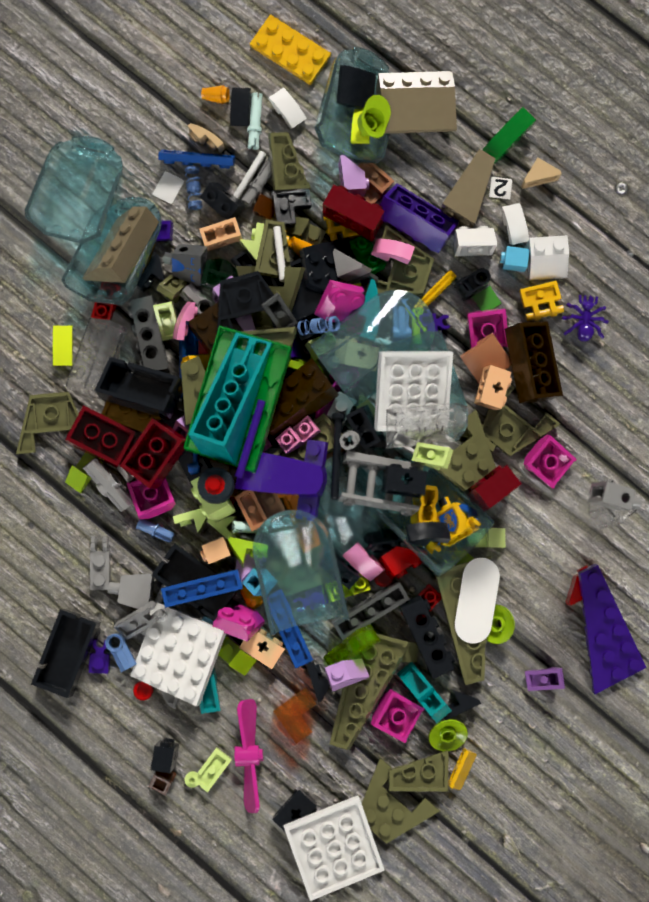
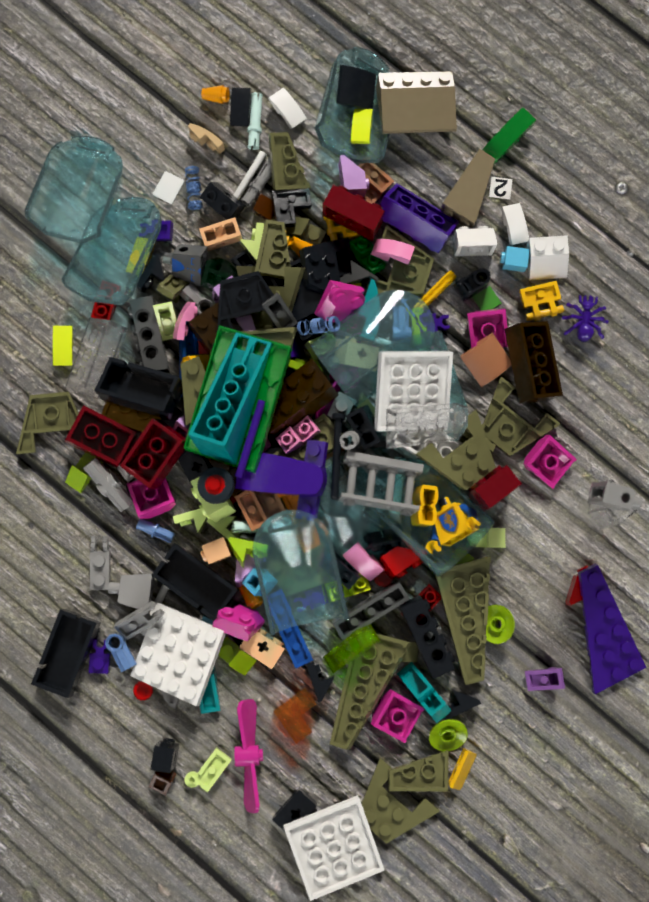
(122, 246): dark tan slope -> none
(189, 158): blue plate -> none
(194, 467): blue hand -> none
(201, 588): blue plate -> none
(279, 252): white bar -> none
(290, 49): yellow piece -> none
(346, 673): lavender slope -> none
(347, 267): light grey slope -> none
(374, 117): lime piece -> none
(394, 485): black brick -> none
(425, 532): black slope -> none
(432, 455): yellowish green slope -> none
(477, 600): white sticker -> none
(486, 394): light nougat brick -> none
(541, 173): tan slope -> none

